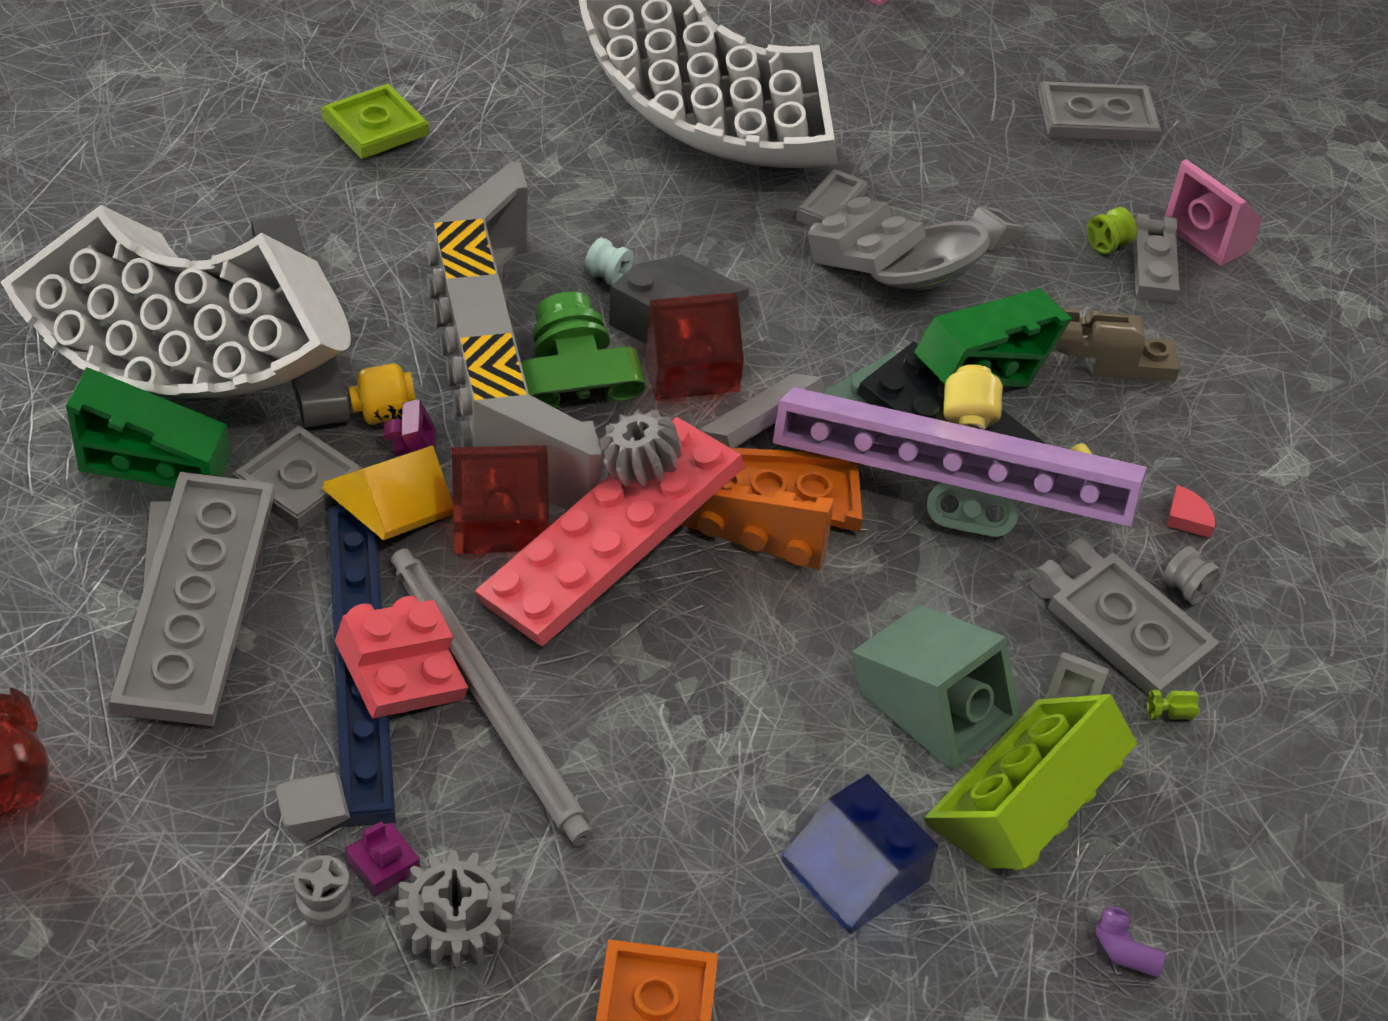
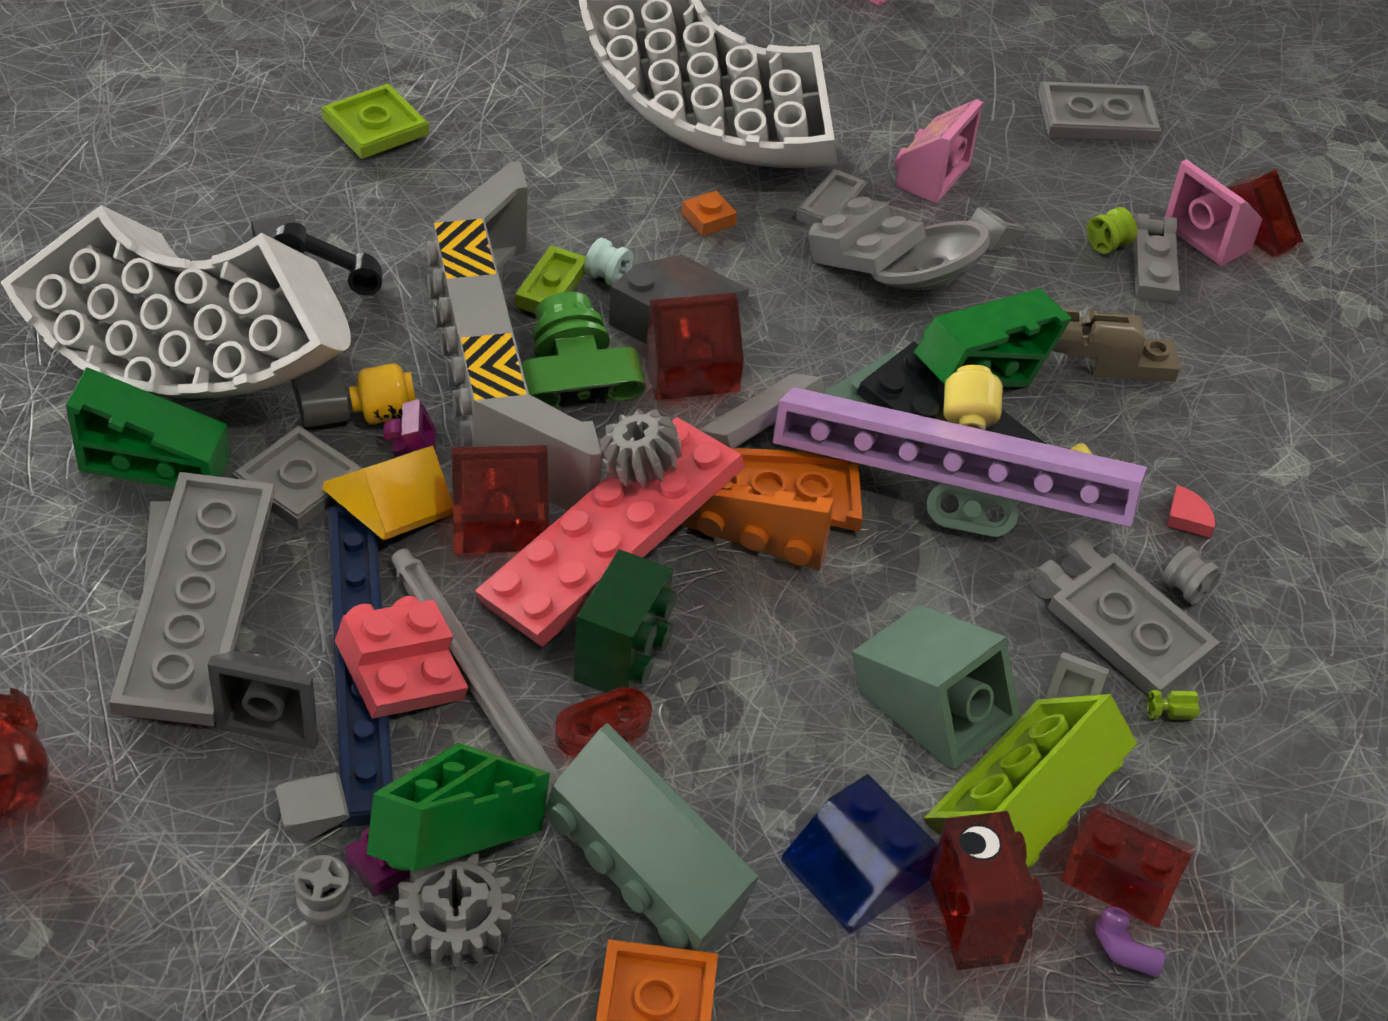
(263, 698): none -> dark grey slope
(364, 270): none -> black bar
(455, 808): none -> green wedge
(554, 273): none -> lime plate
(592, 714): none -> clear red plate
(624, 624): none -> dark green brick
(650, 843): none -> sand green slope
(709, 213): none -> orange plate
(939, 153): none -> bright pink slope
(984, 890): none -> clear red brick
(1128, 863): none -> clear red slope
(1268, 198): none -> clear red slope

